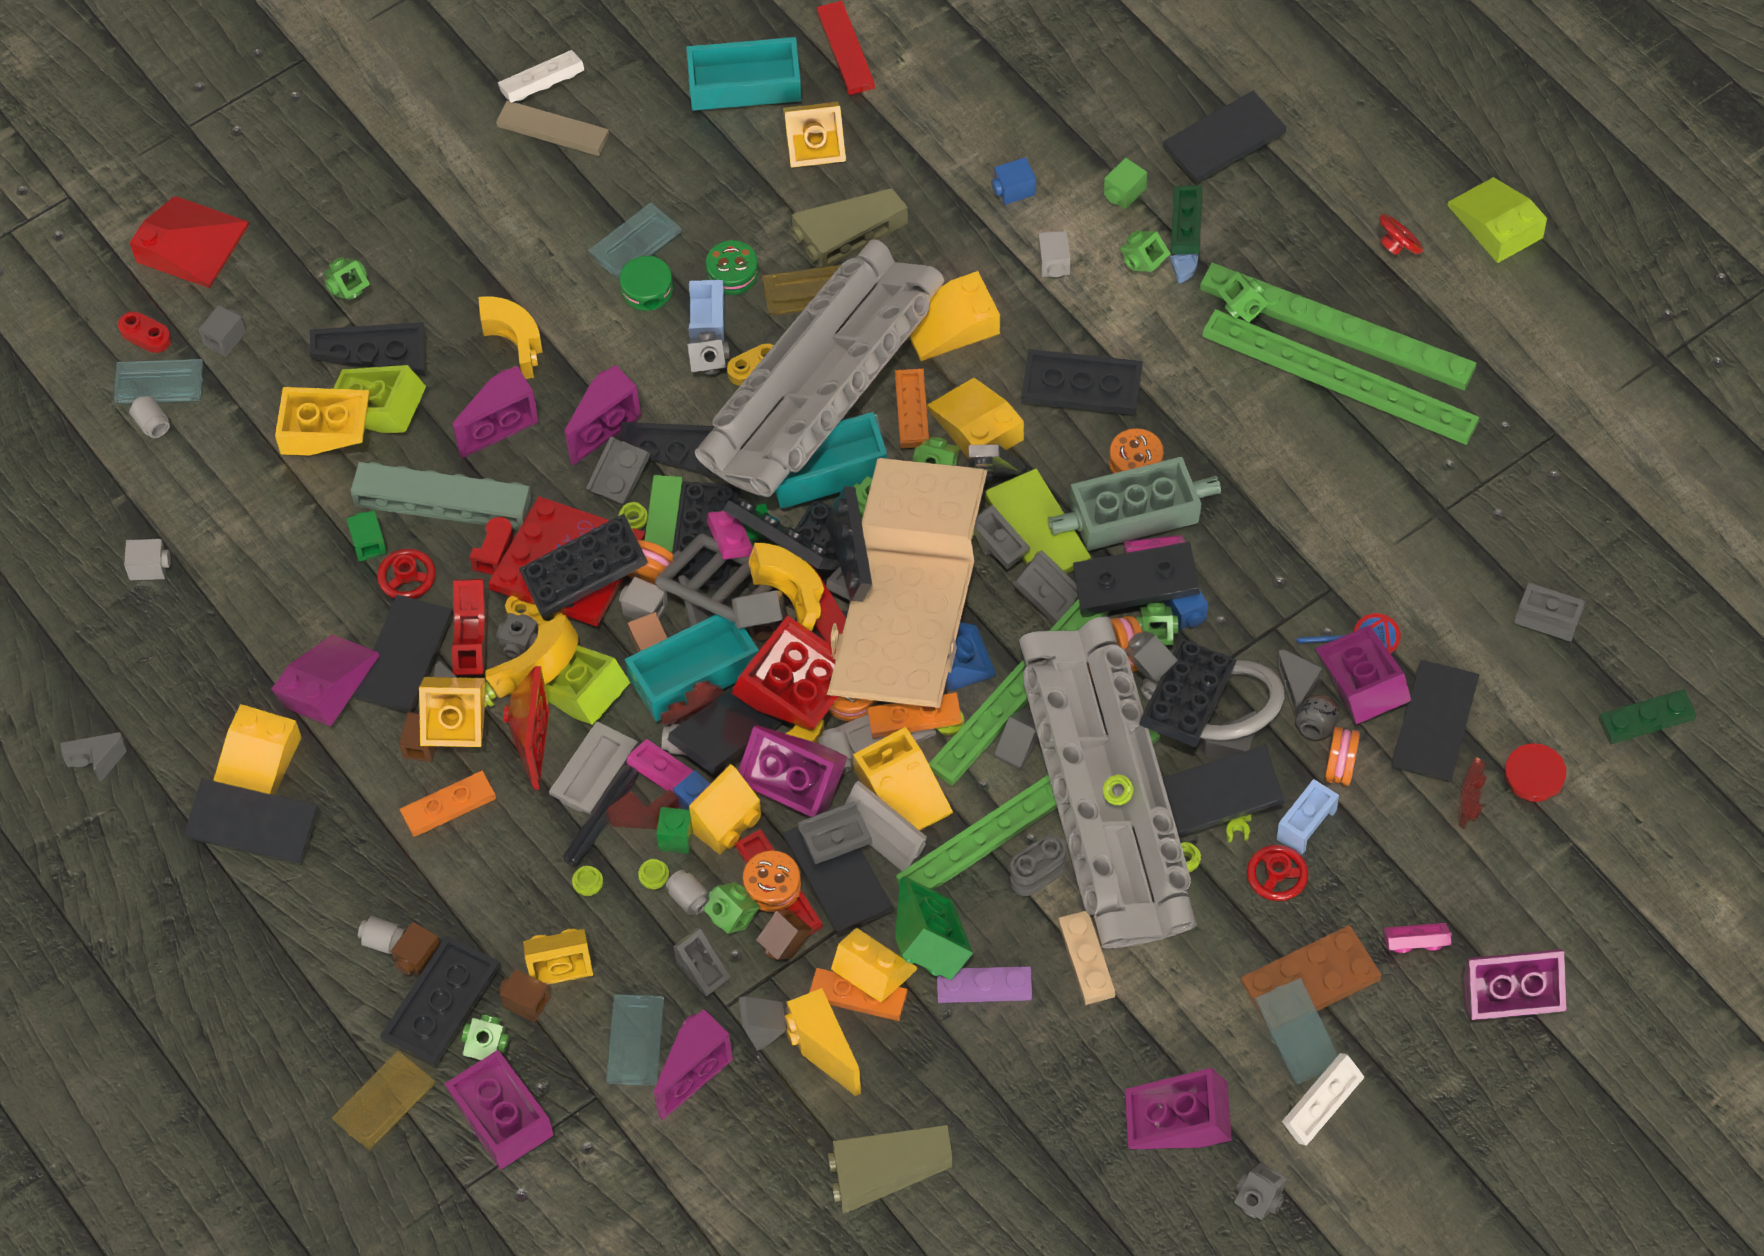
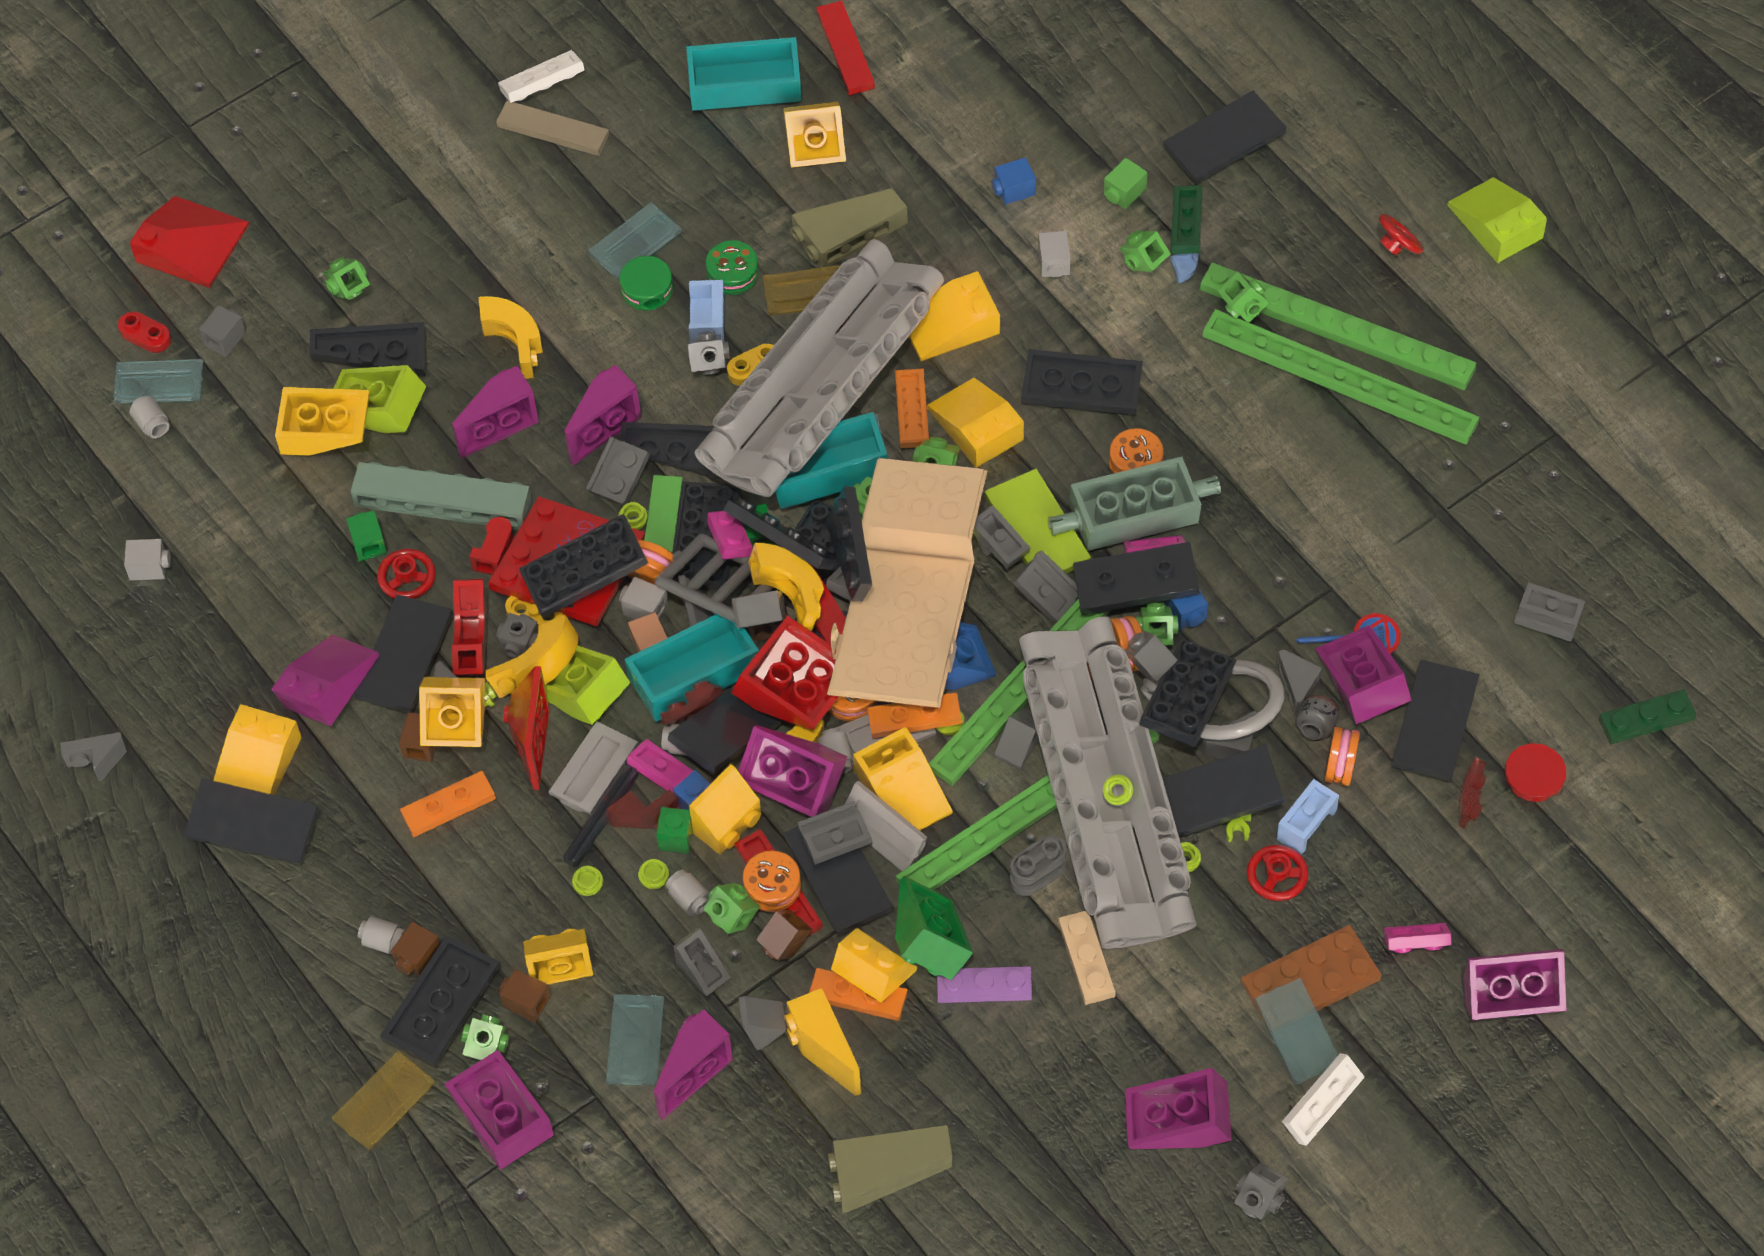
(995, 461): black wing -> none

